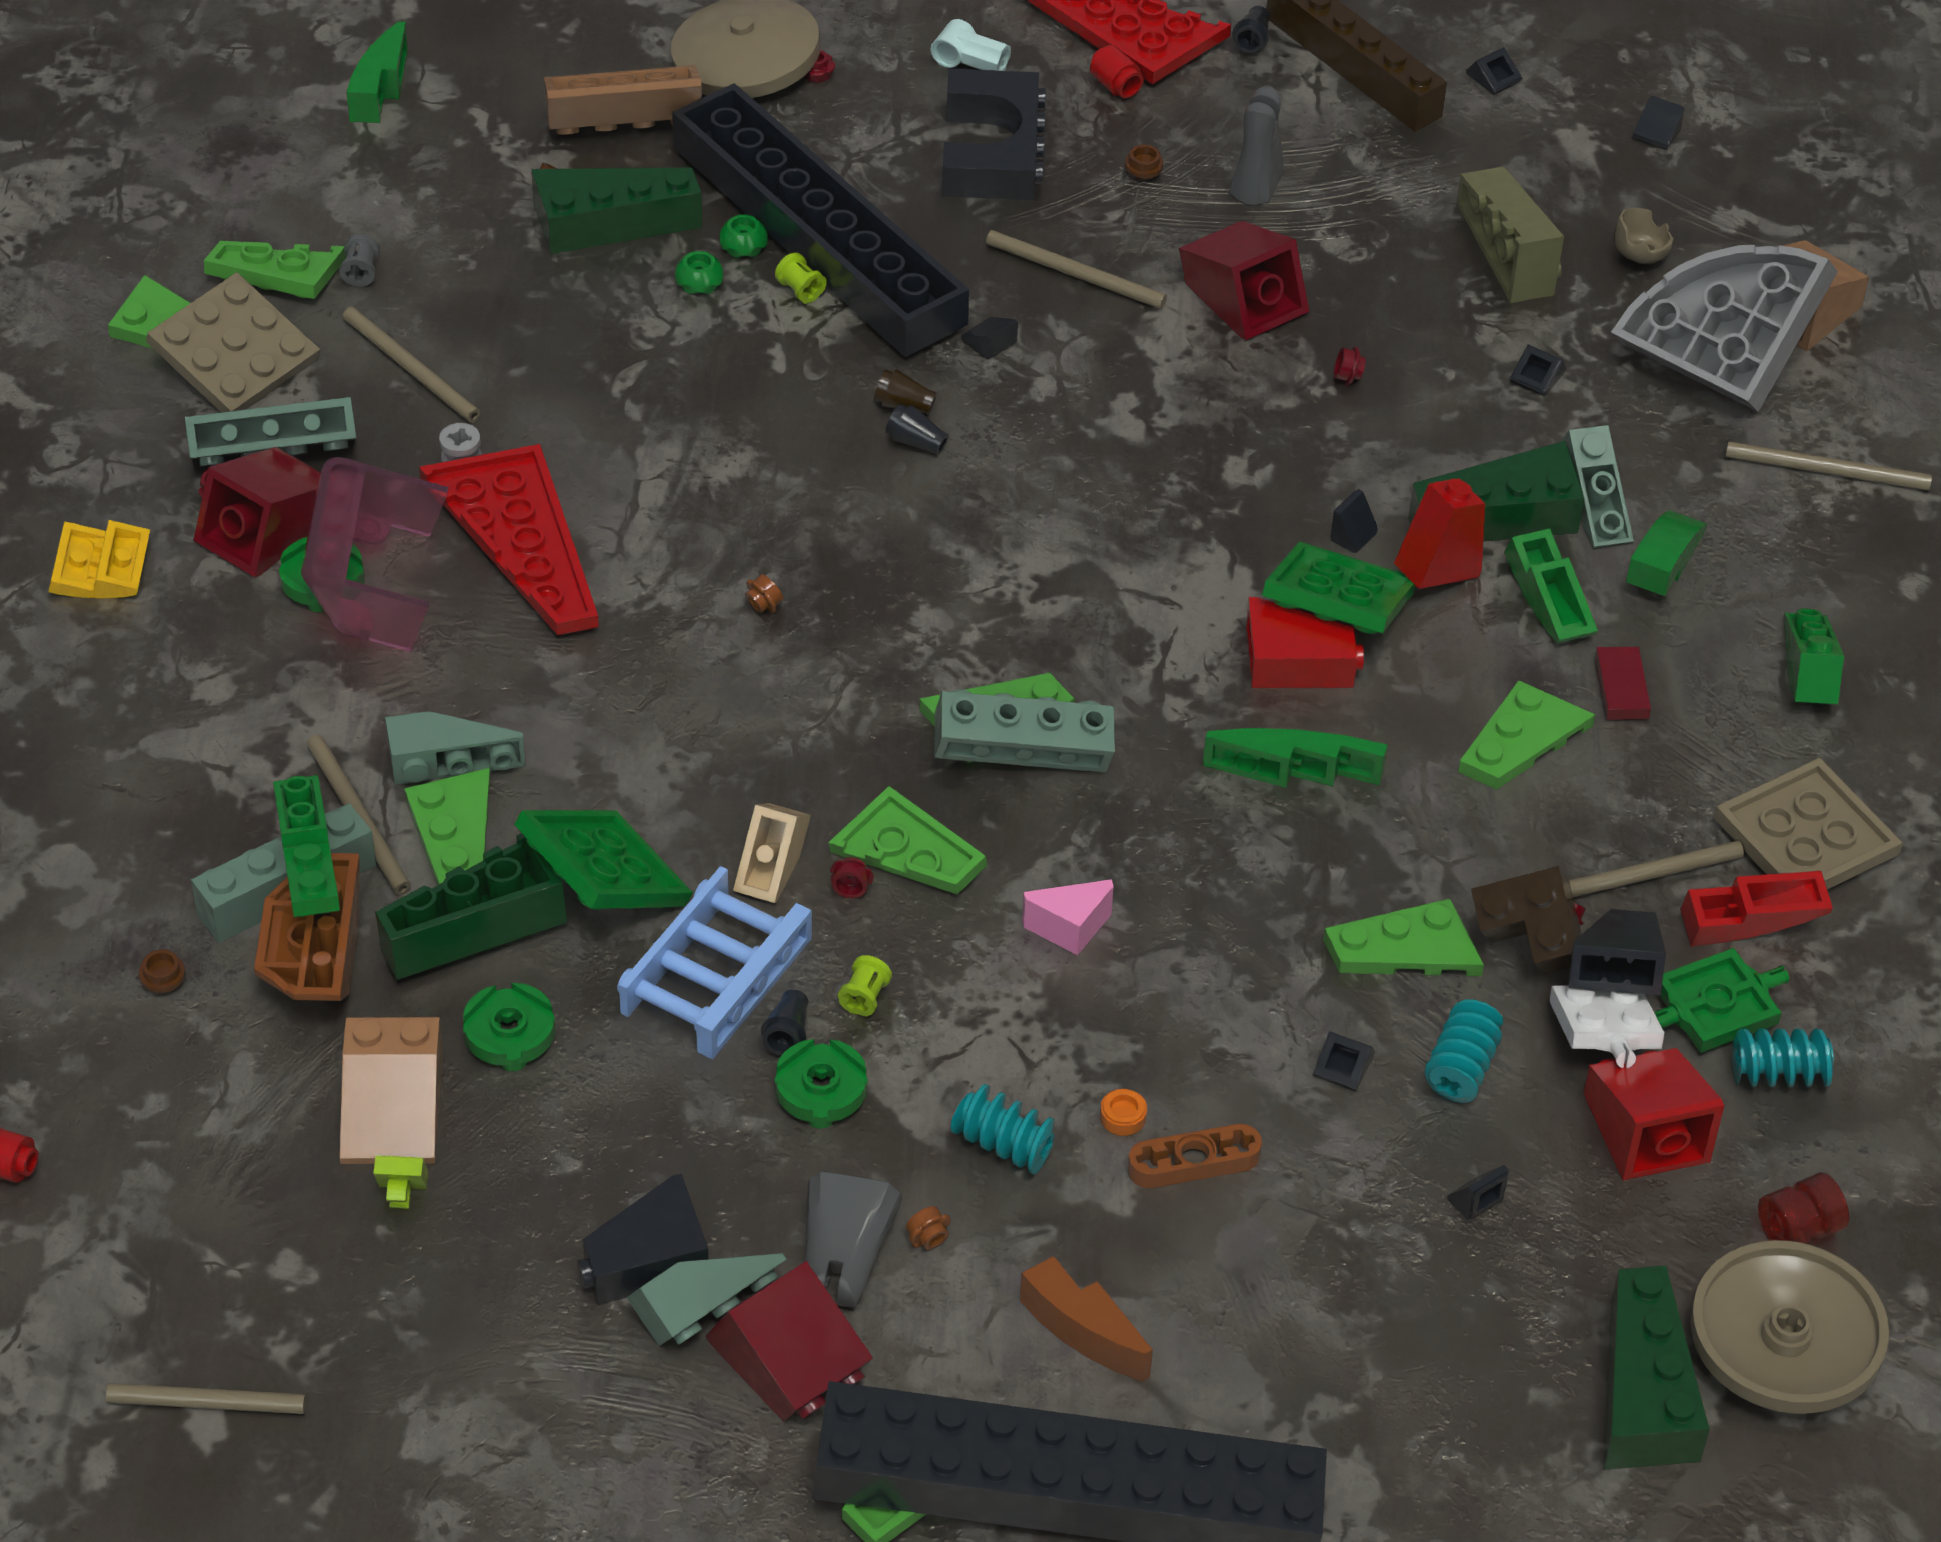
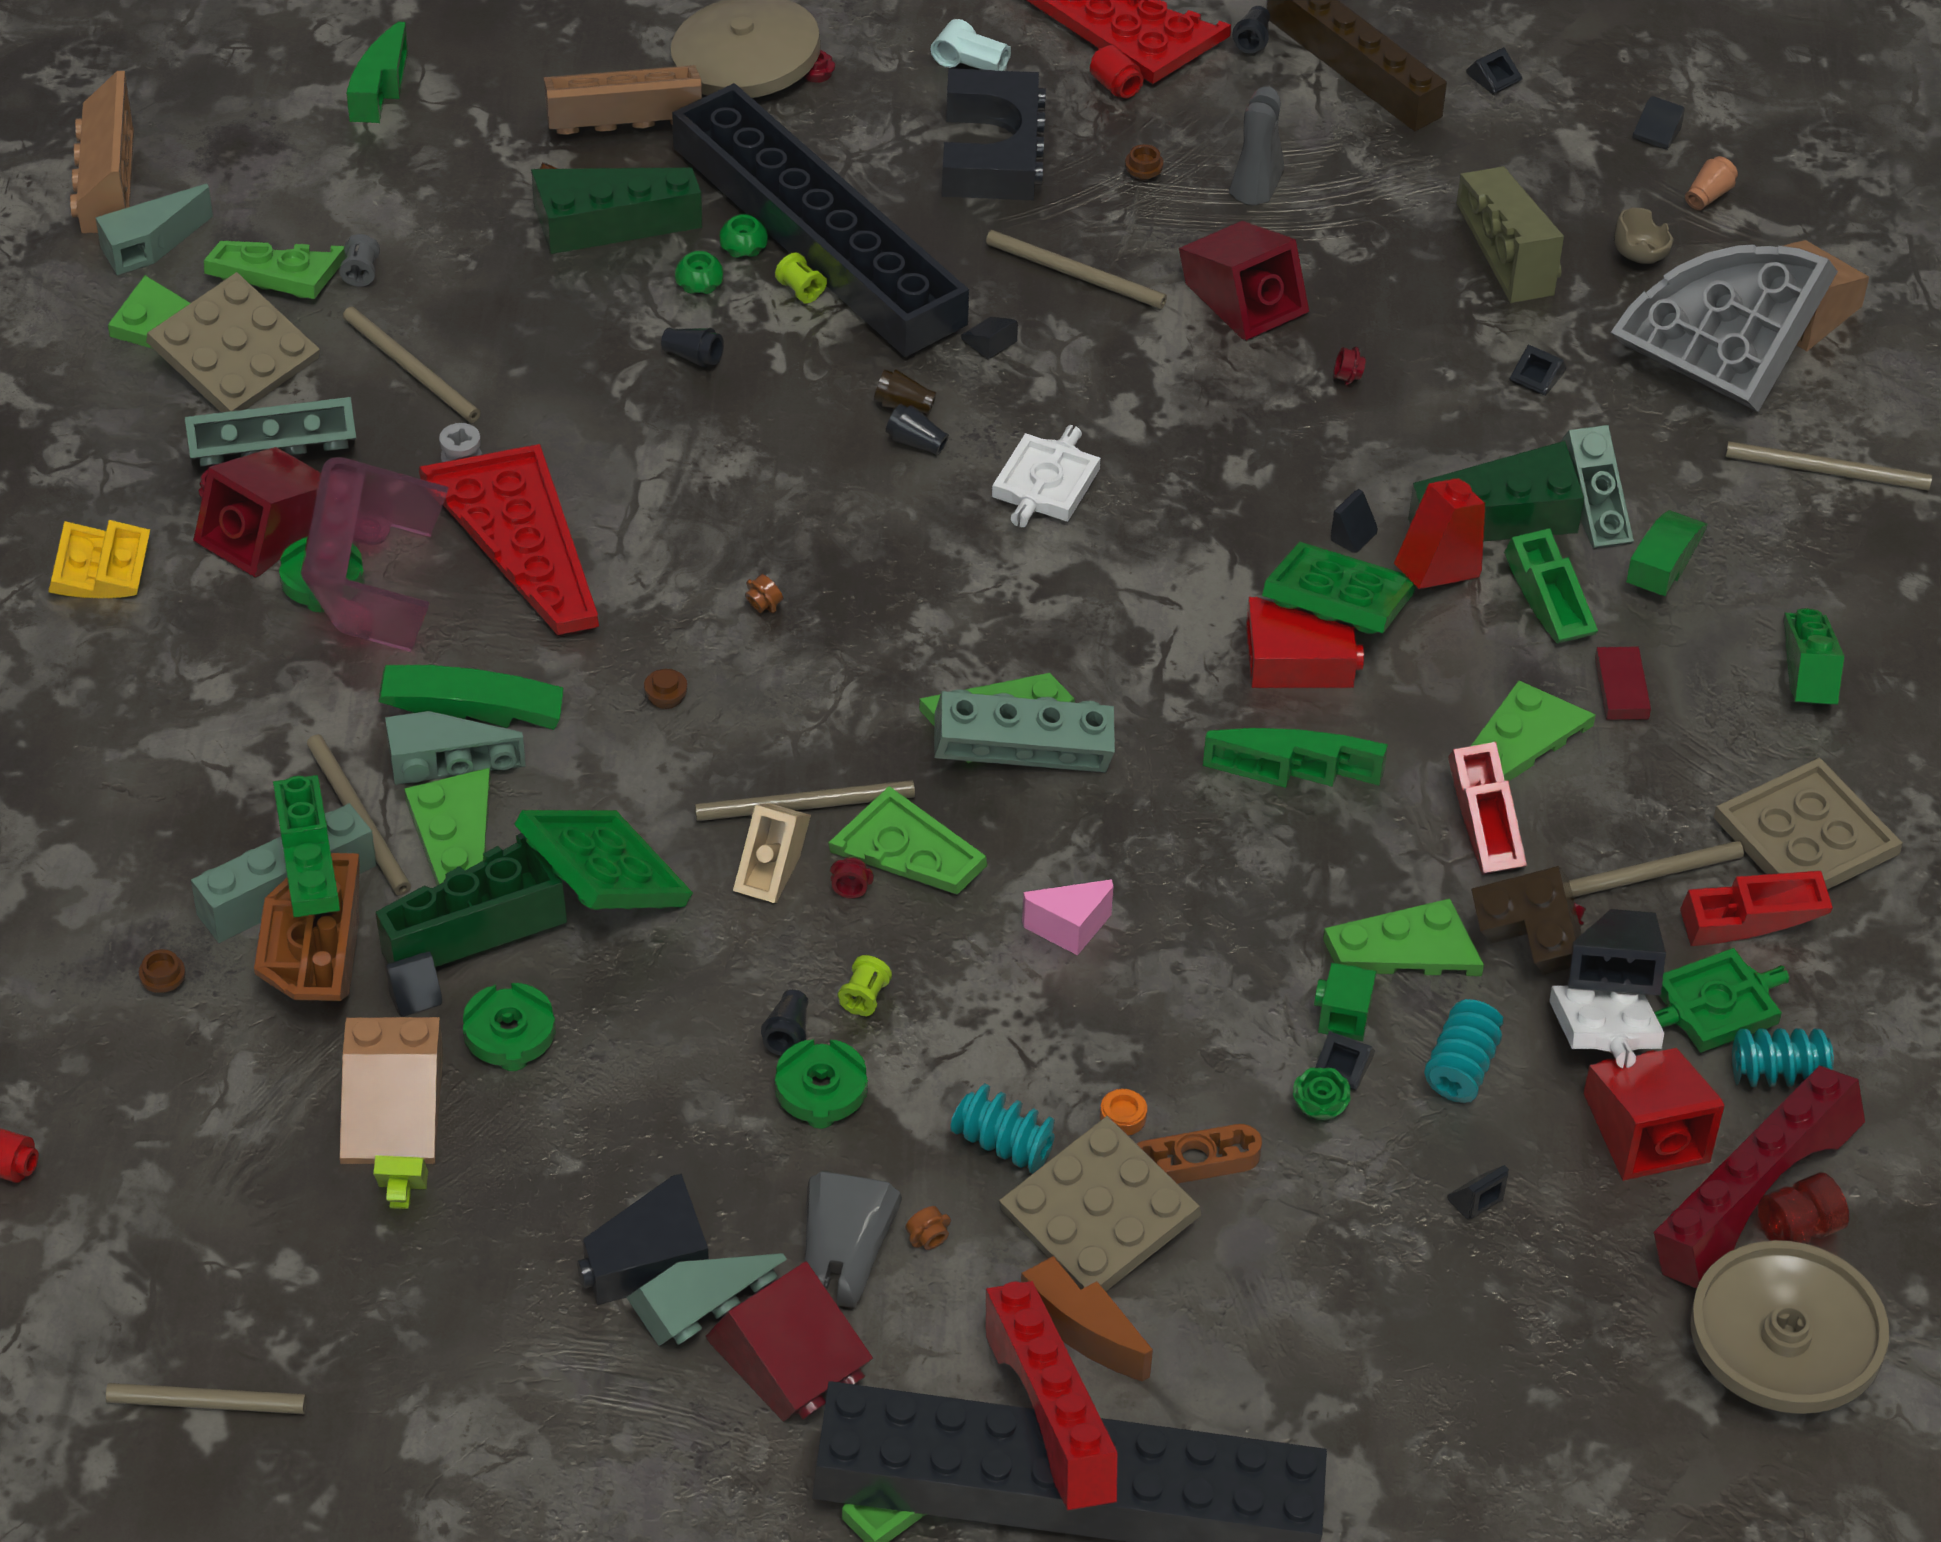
(103, 154): none -> medium nougat slope
(153, 228): none -> sand green slope
(414, 984): none -> black slope
(471, 693): none -> green slope
(665, 688): none -> reddish brown plate
(697, 345): none -> black cone
(737, 993): light blue fence -> none
(801, 800): none -> dark tan piece
(1046, 476): none -> white plate
(1073, 1433): none -> red arch
(1100, 1206): none -> dark tan plate
(1321, 1081): none -> green plate
(1345, 1000): none -> green brick
(1487, 808): none -> slope
(1651, 1382): dark green wedge -> none
(1708, 1223): none -> dark red arch
(1712, 181): none -> nougat cone

